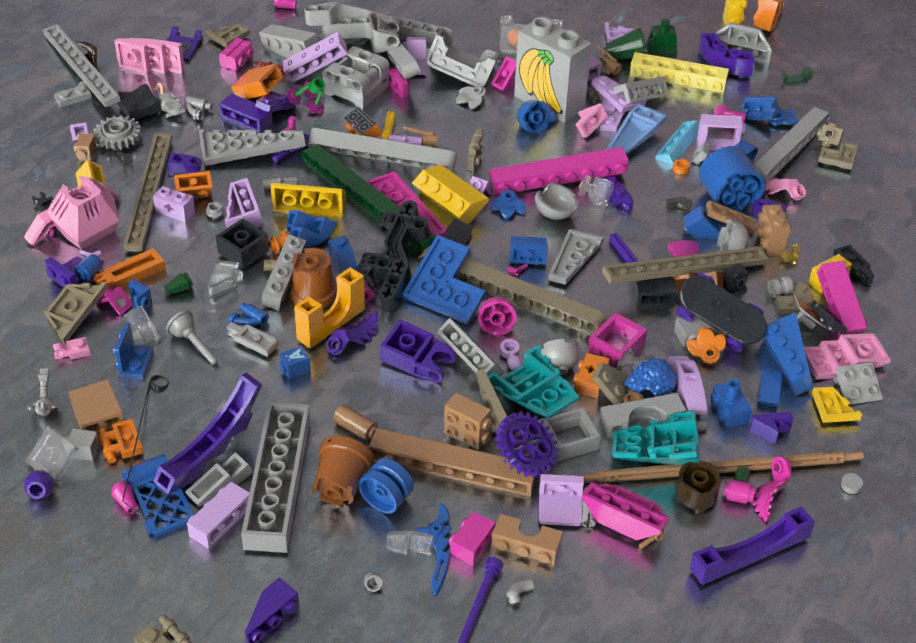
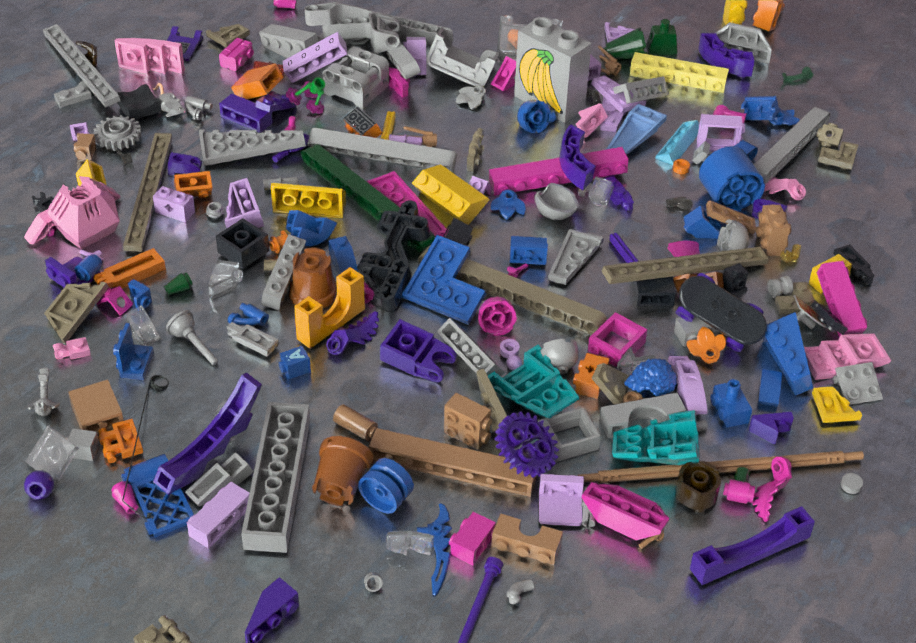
(573, 162): none -> dark purple brick

